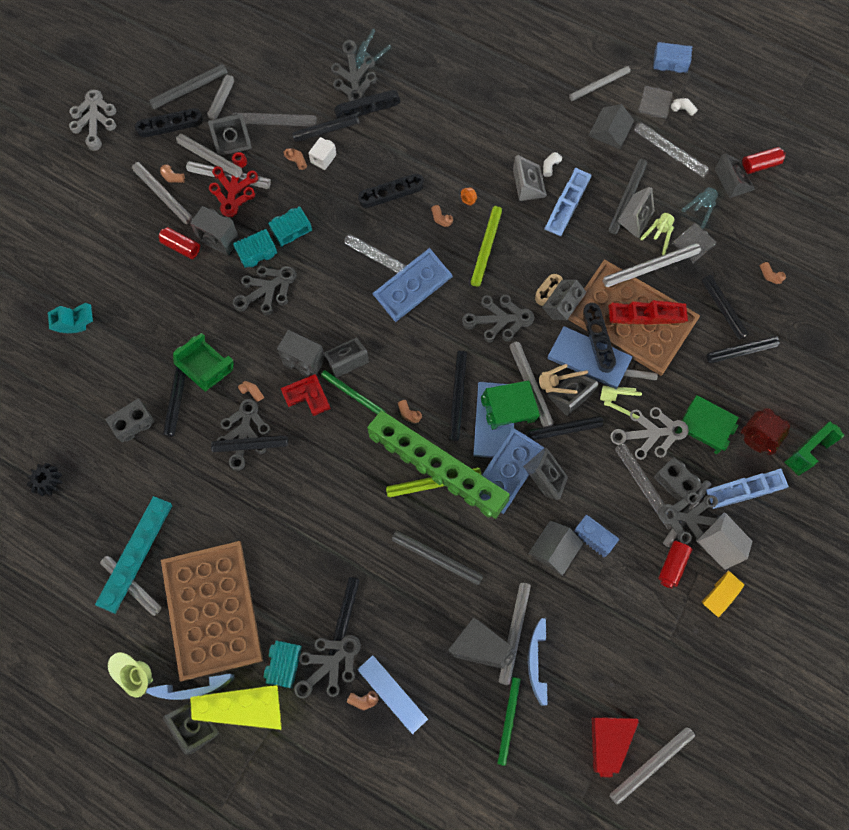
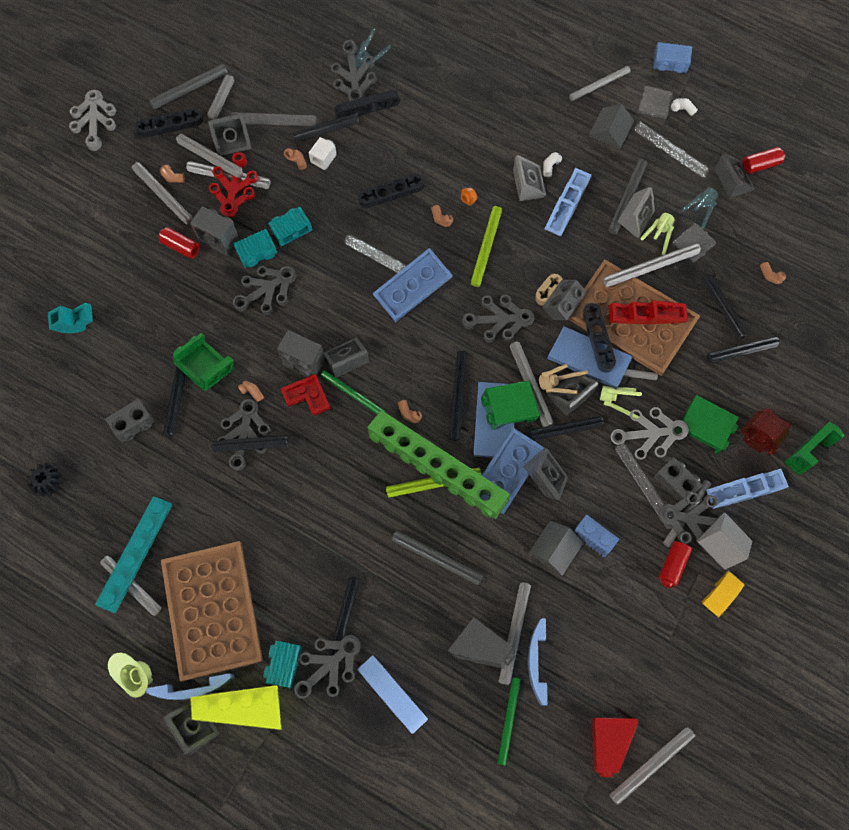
(363, 702): nougat arm -> none

